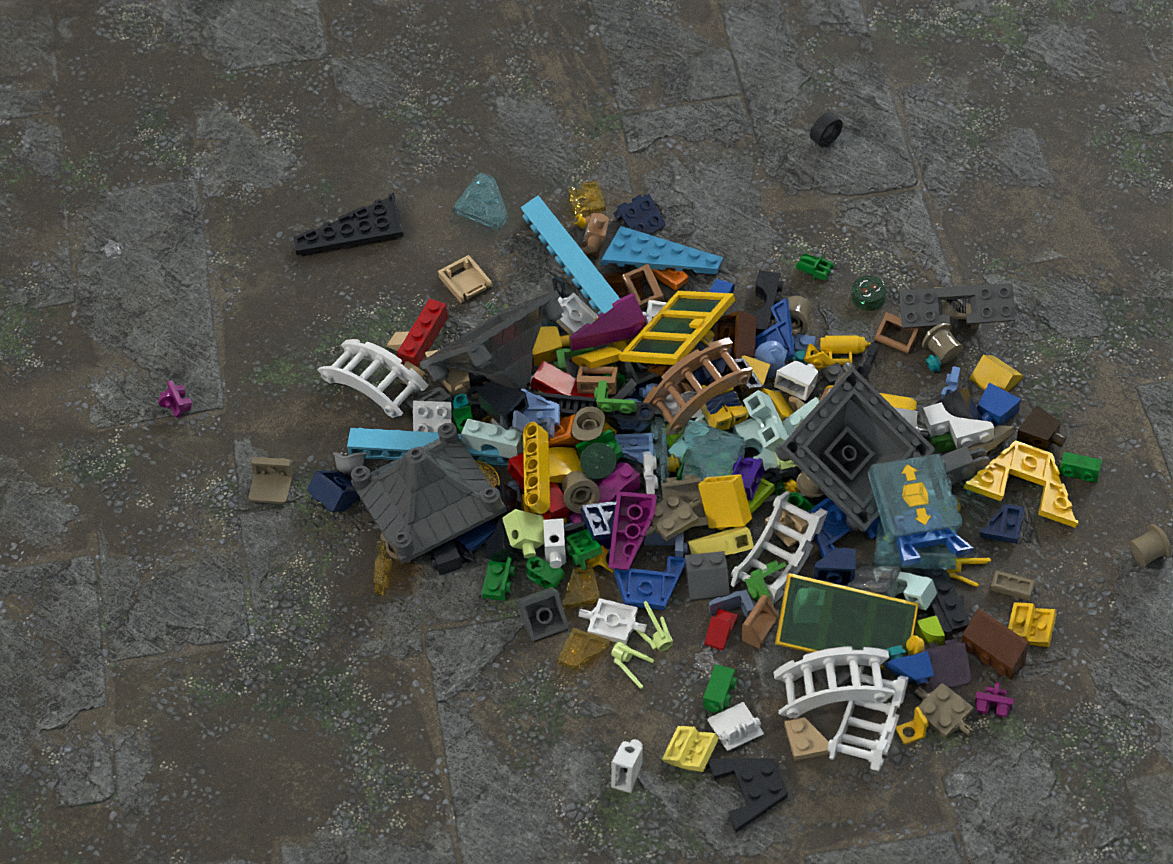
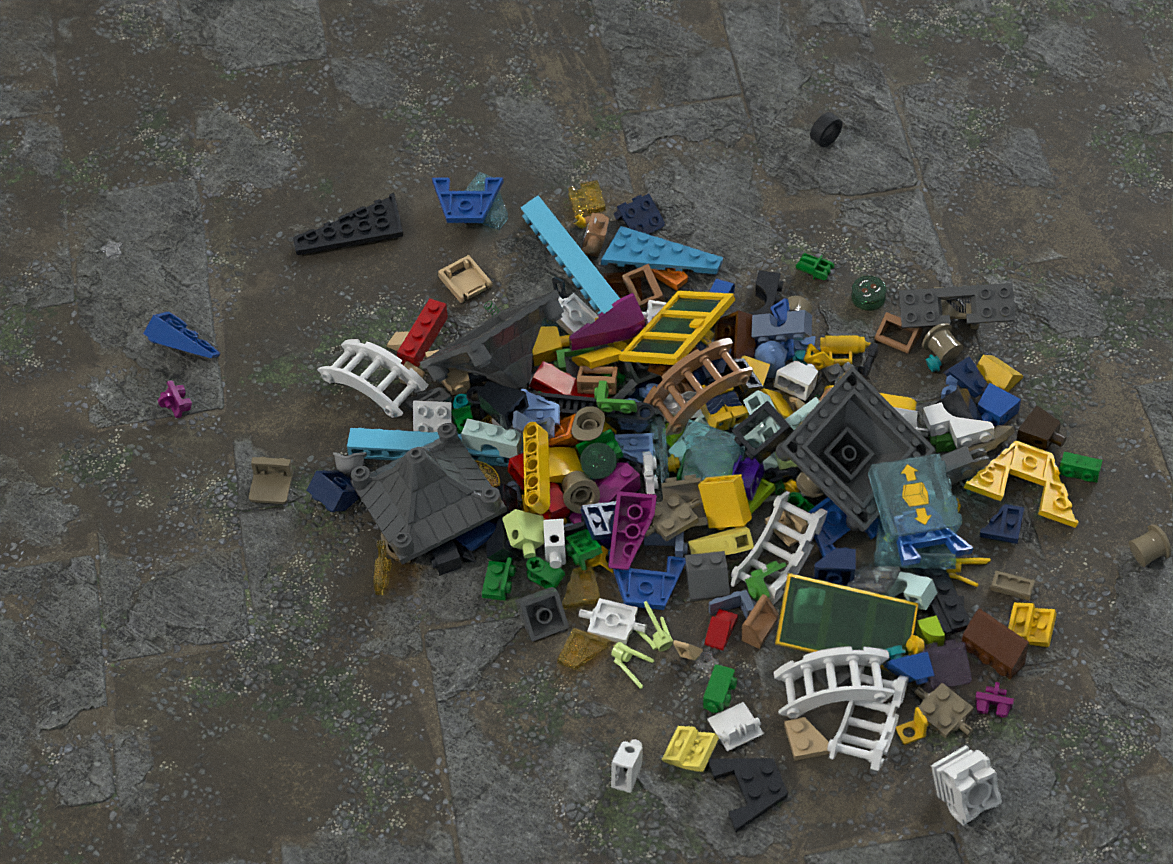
(172, 332): none -> blue wedge
(466, 205): none -> blue wing
(687, 650): none -> tan slope
(769, 446): none -> black window
(797, 327): none -> sand blue arch
(966, 783): none -> white piece
(968, 377): none -> dark blue wing

